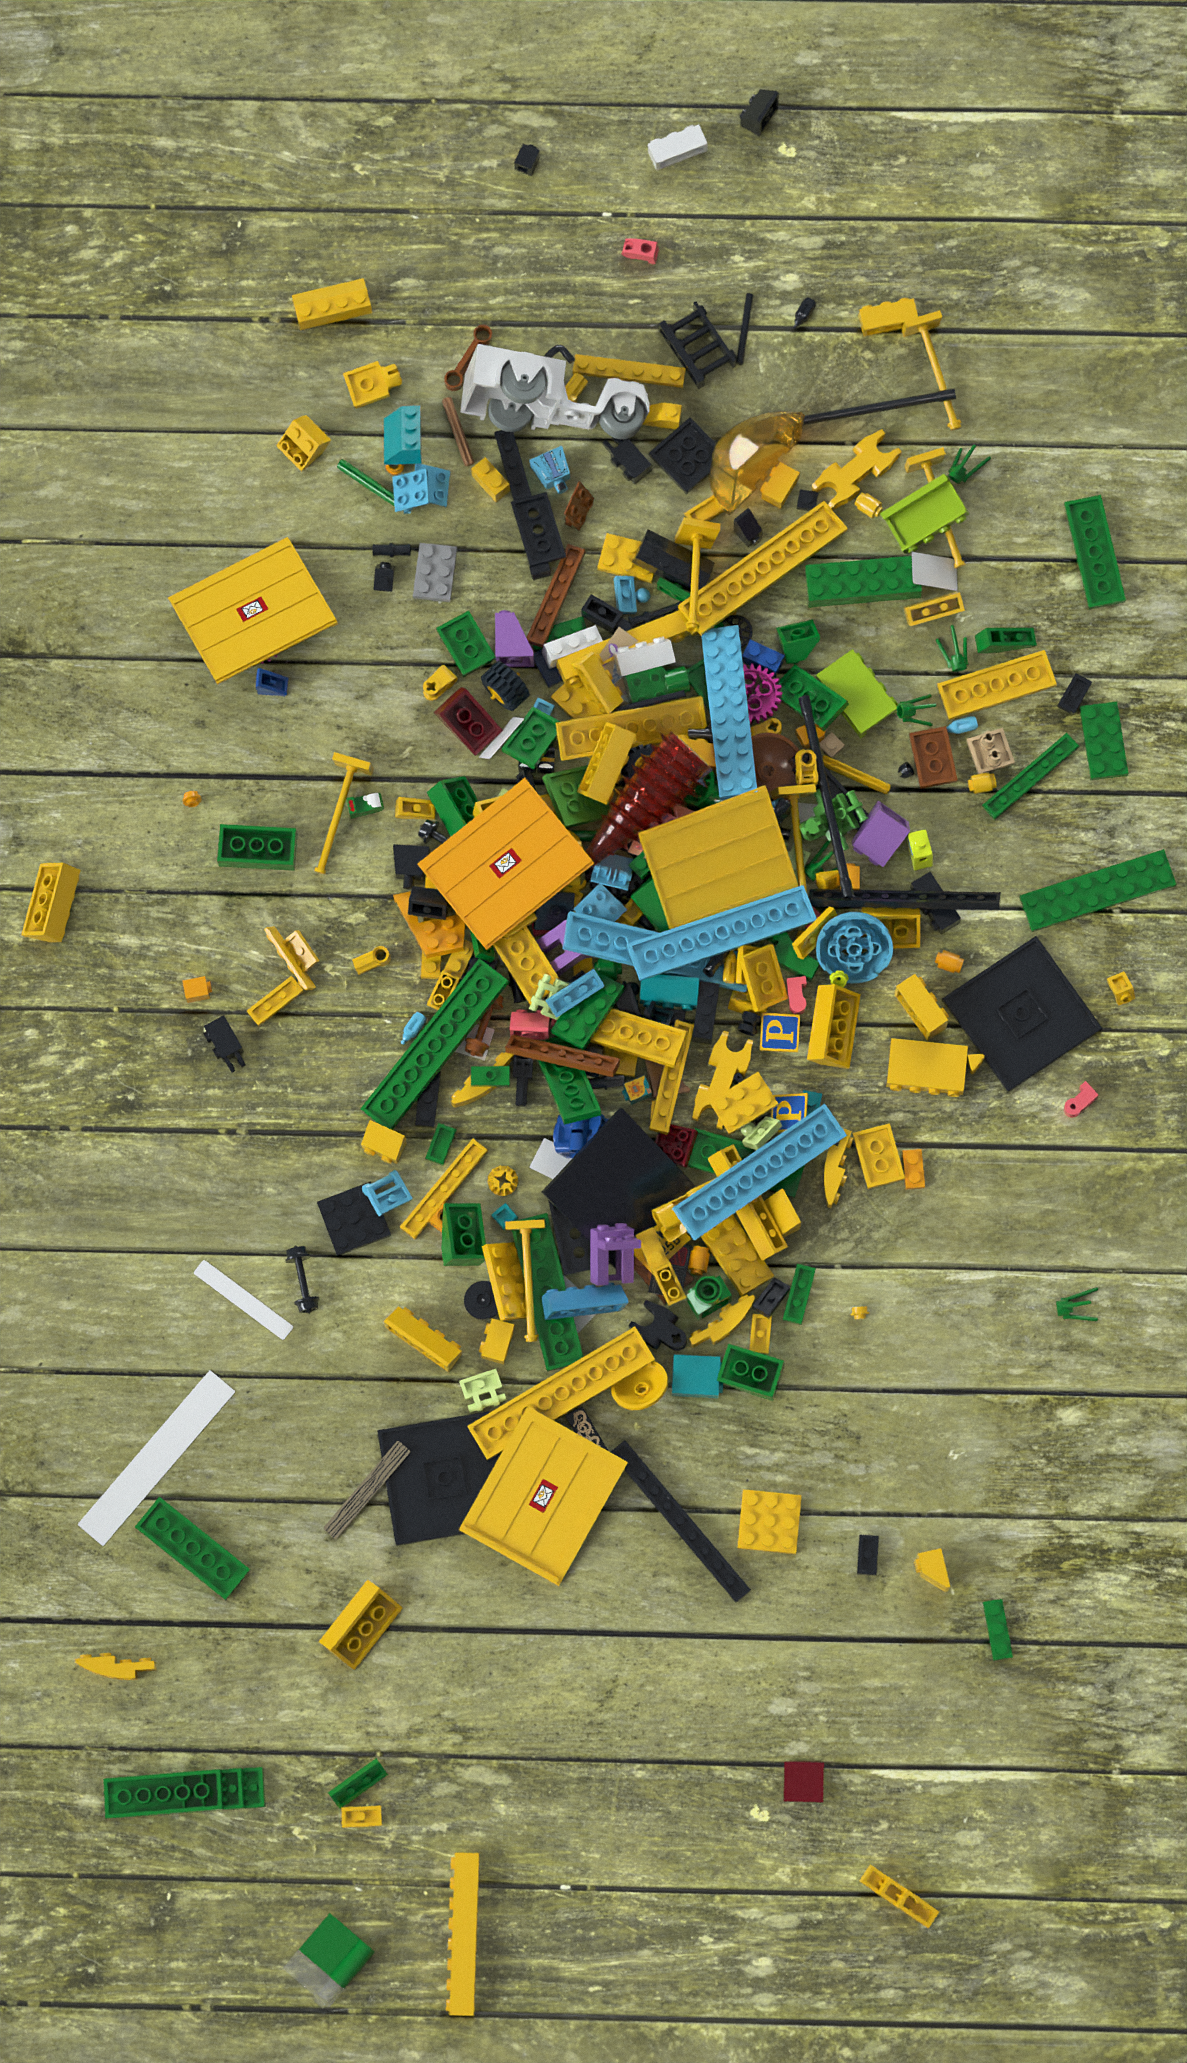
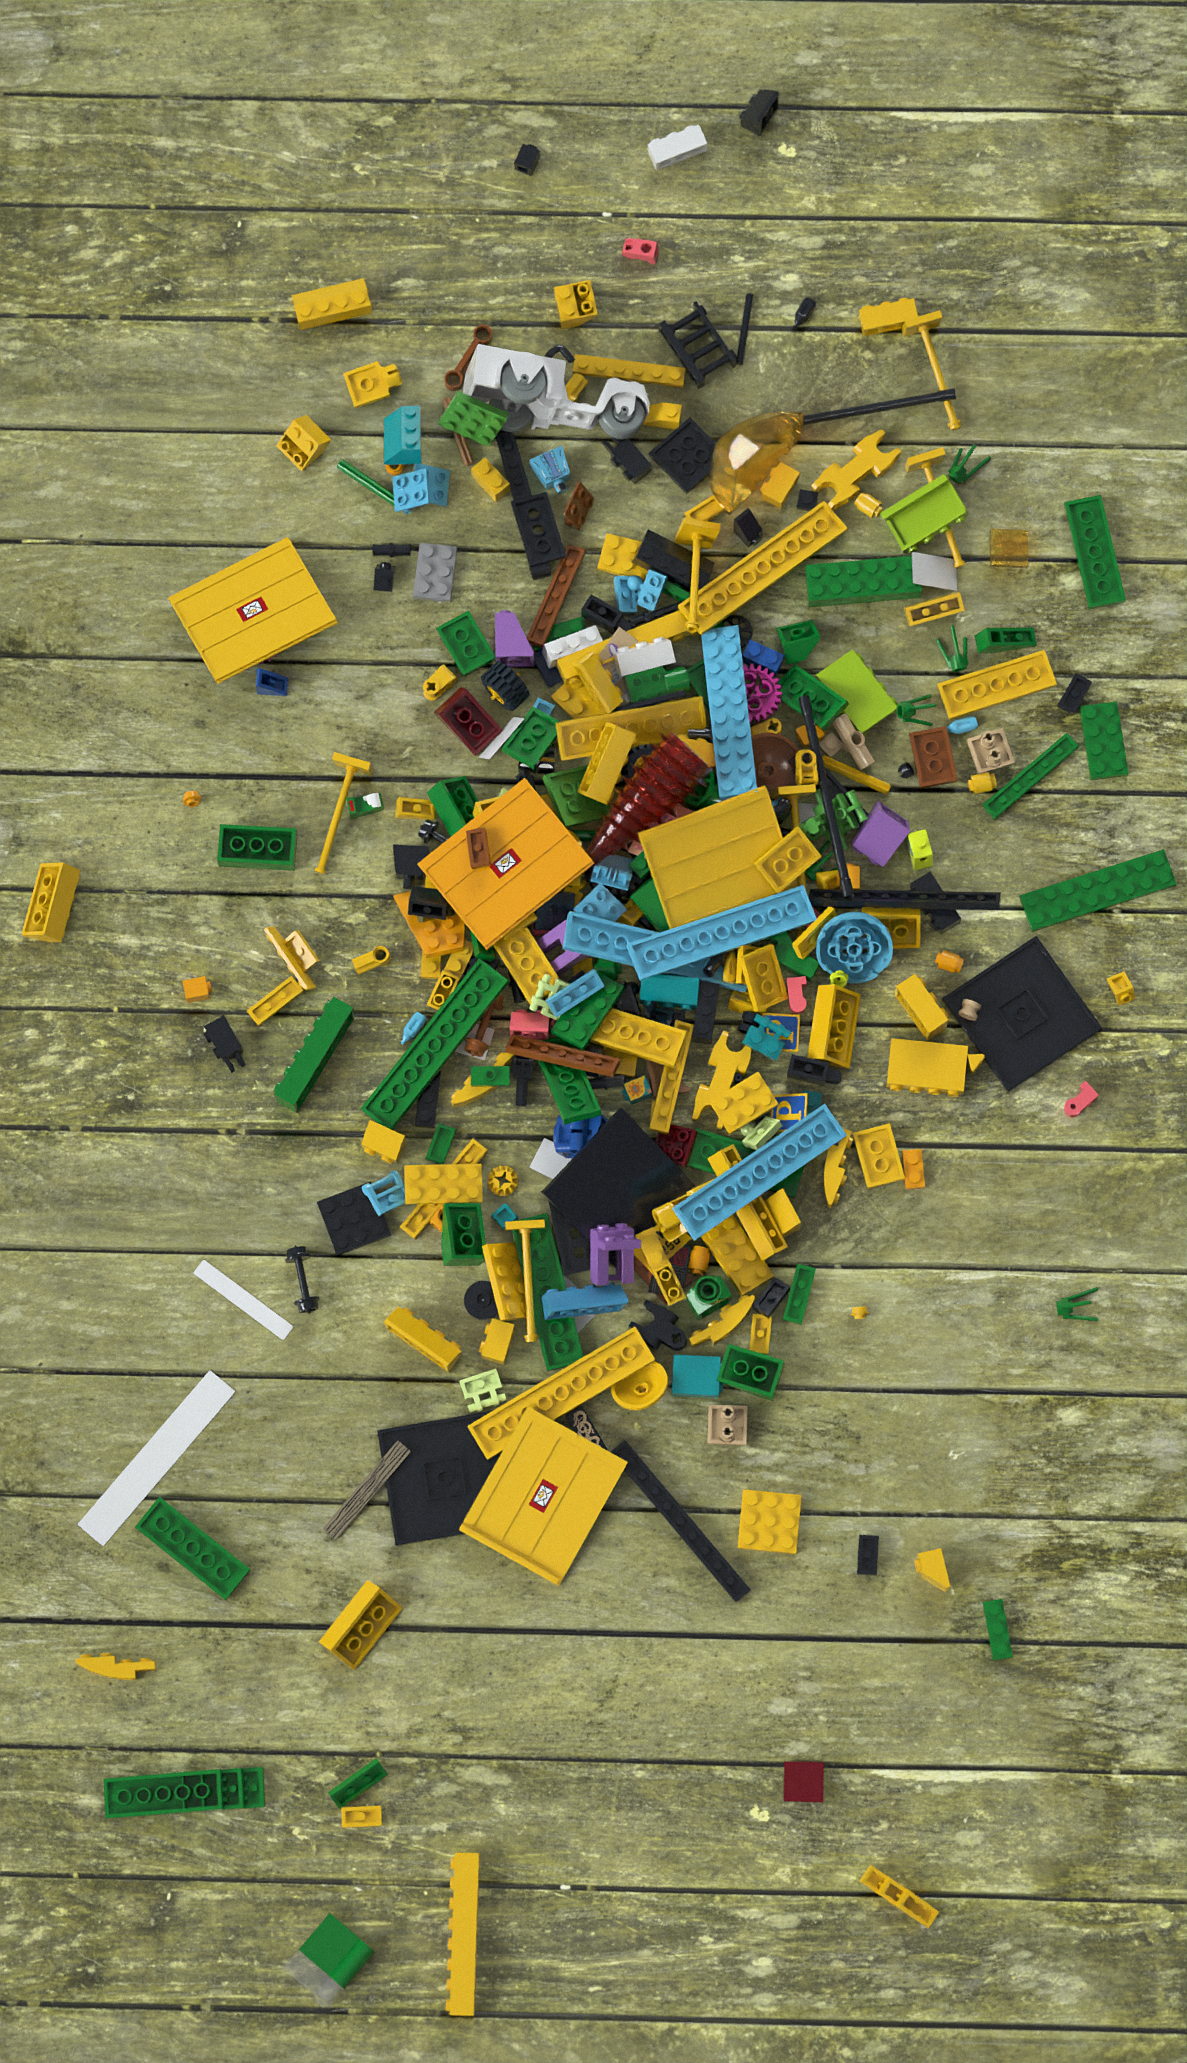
(314, 1054): none -> green brick
(443, 1183): none -> yellow plate
(473, 418): none -> bright green plate
(478, 848): none -> dark orange plate
(575, 304): none -> yellow slope
(650, 589): none -> medium azure plate
(727, 1425): none -> tan plate
(763, 1042): none -> teal plate
(787, 859): none -> yellow plate
(812, 1071): none -> black hinge
(857, 749): none -> tan piece
(969, 1009): none -> tan wheel
(1008, 548): none -> clear yellow plate

